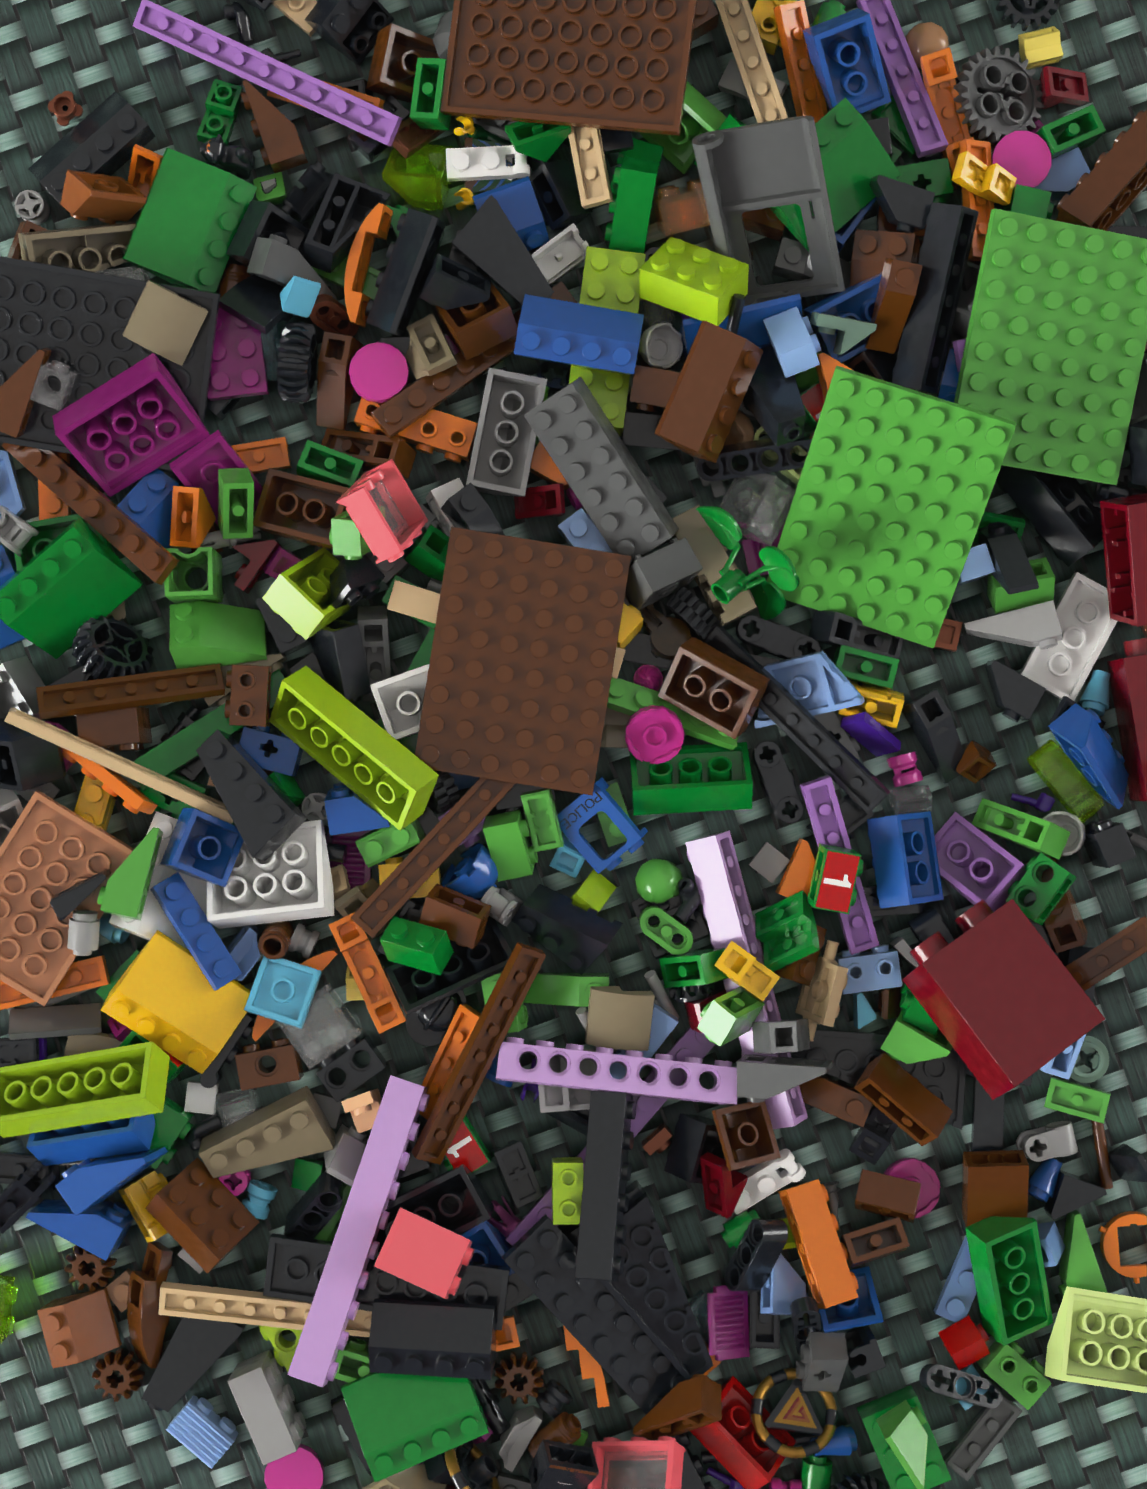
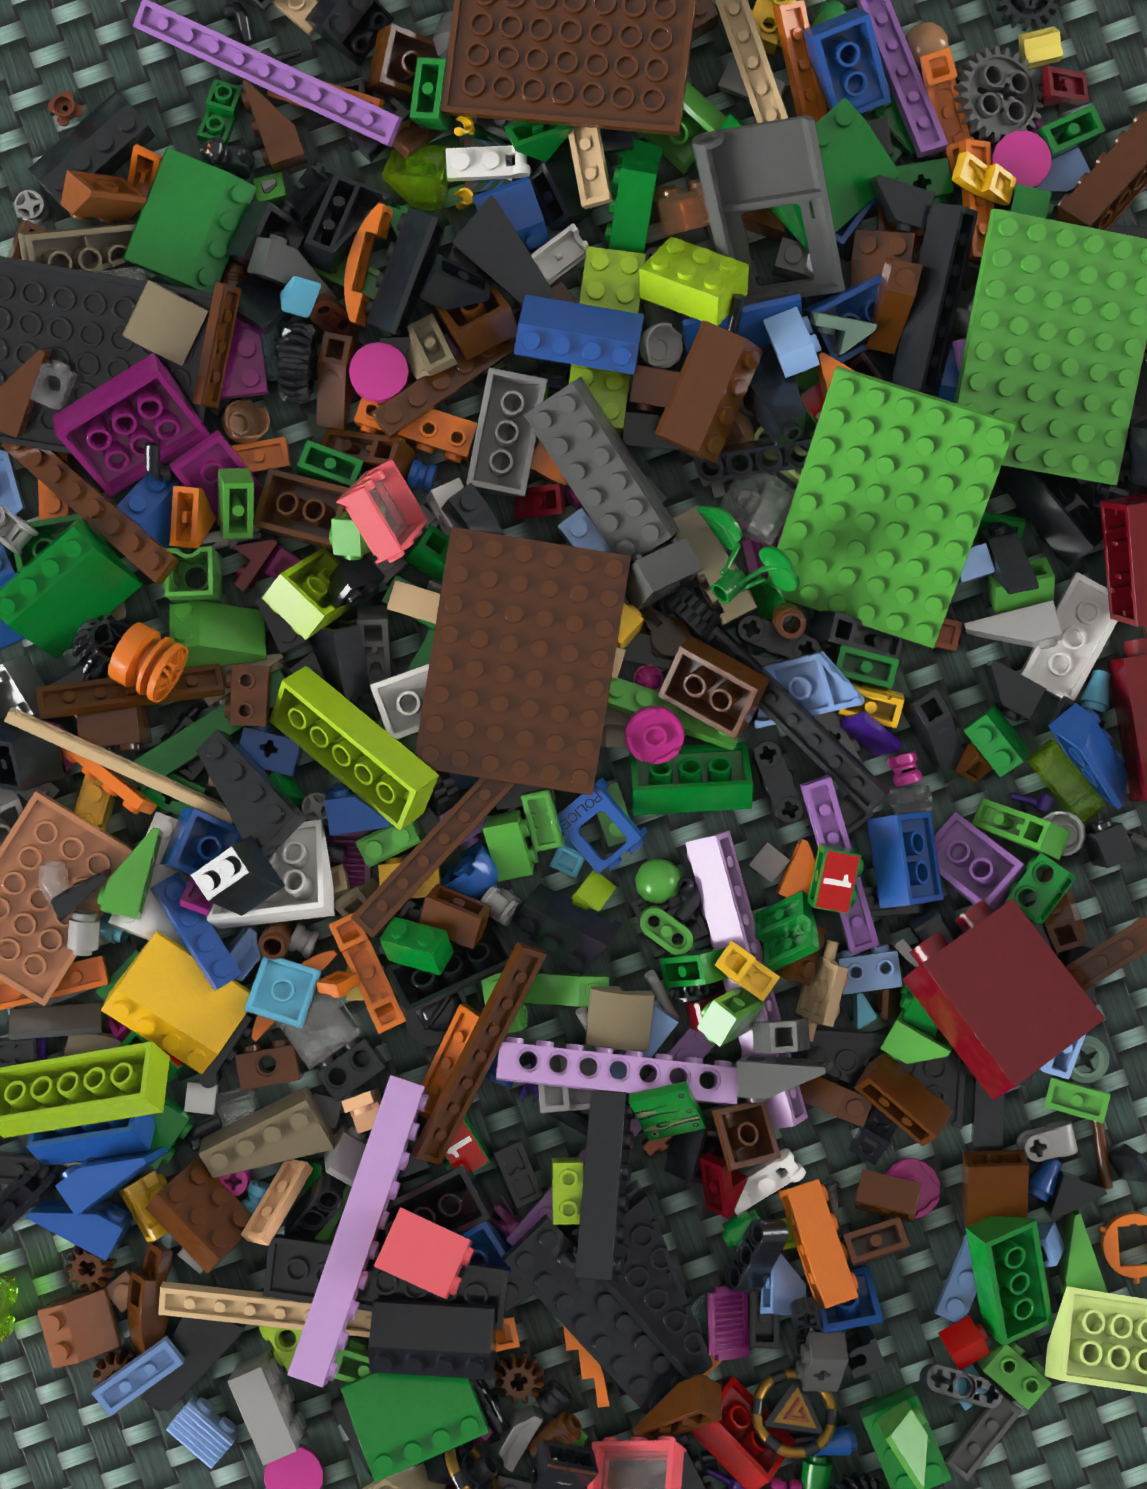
(52, 878): none -> clear piece
(138, 1376): none -> medium blue plate
(147, 662): none -> orange wheel
(154, 465): none -> black arm
(195, 899): none -> magenta plate
(216, 345): none -> reddish brown tile
(239, 878): none -> black slope
(245, 421): none -> medium nougat hair
(276, 1202): none -> light nougat plate
(338, 983): none -> orange plate
(422, 476): none -> blue wheel
(667, 1111): none -> green tile
(795, 626): none -> reddish brown head
(997, 740): none -> green brick

